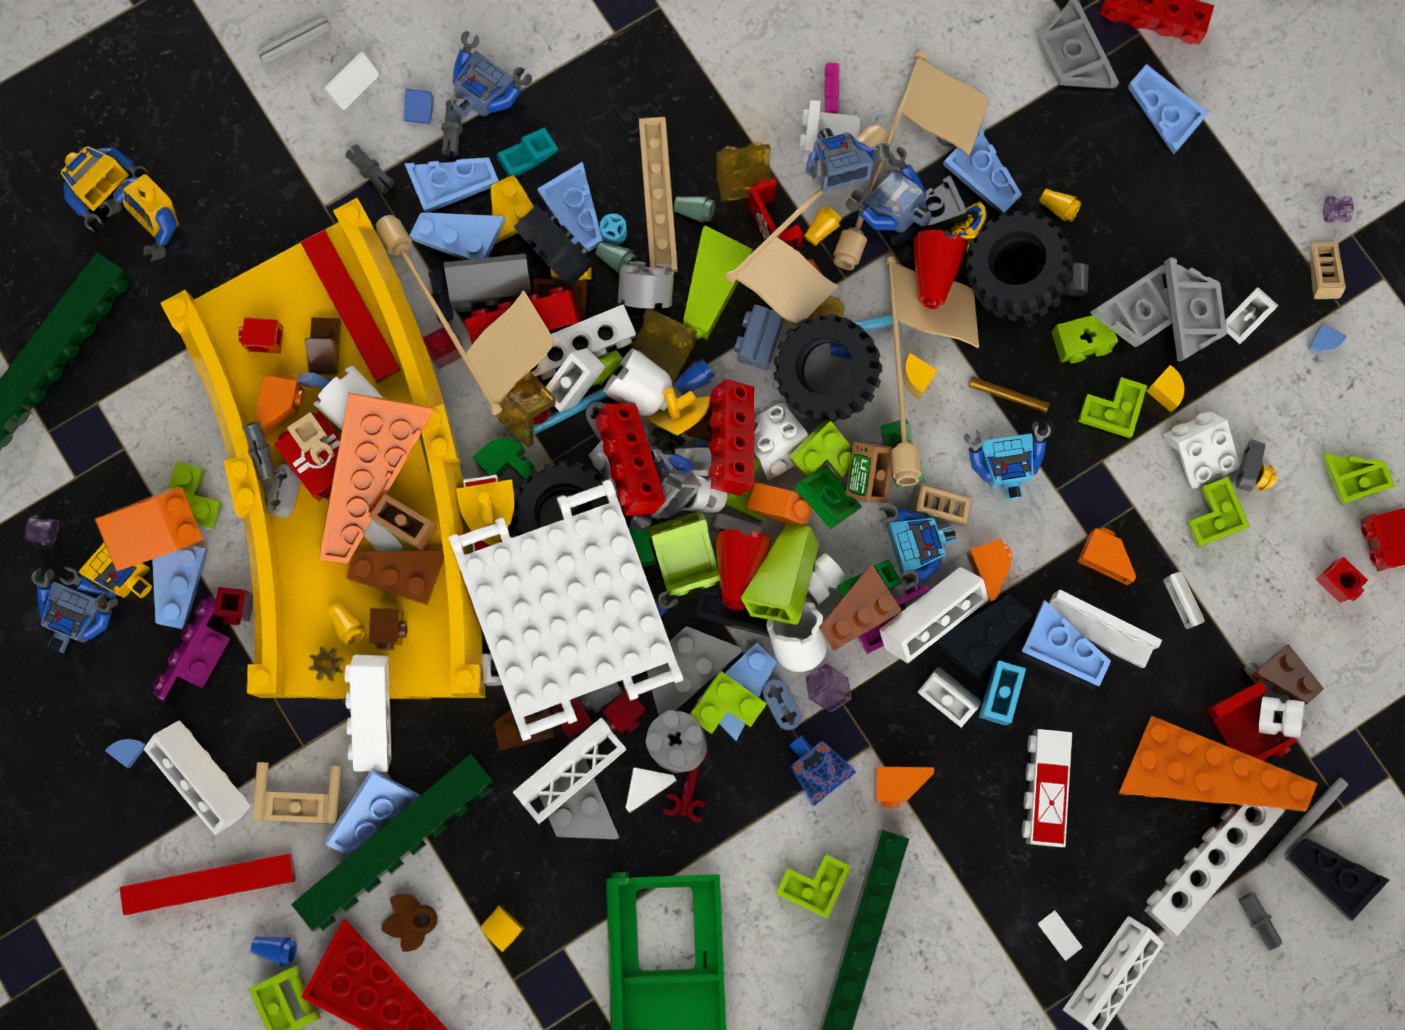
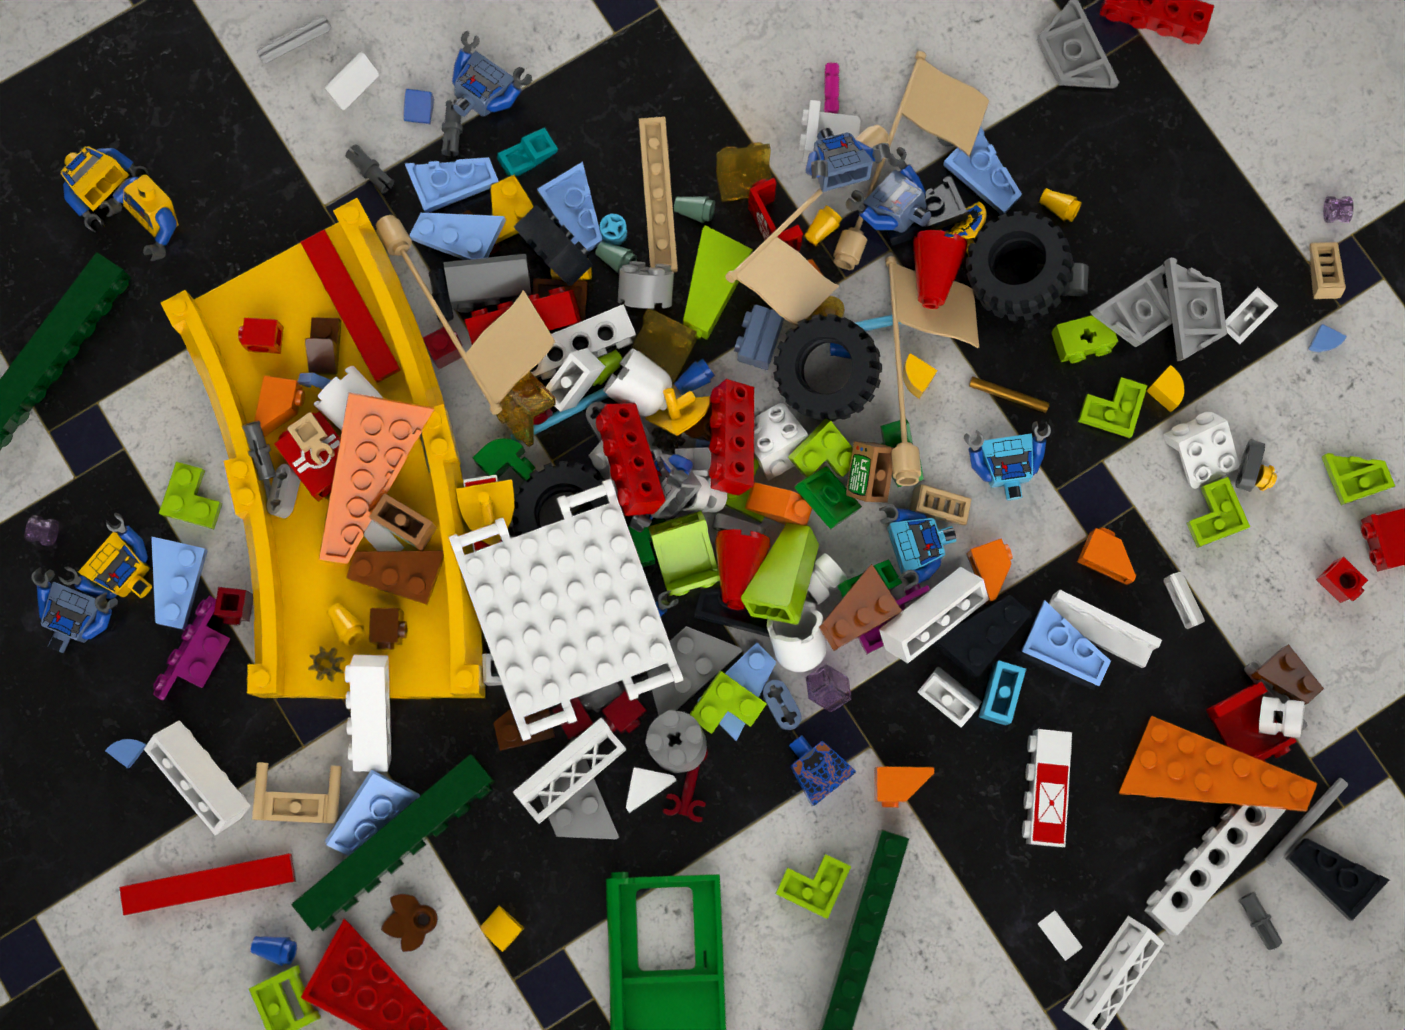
(149, 528): orange slope -> none
(1166, 107): light blue wing -> none

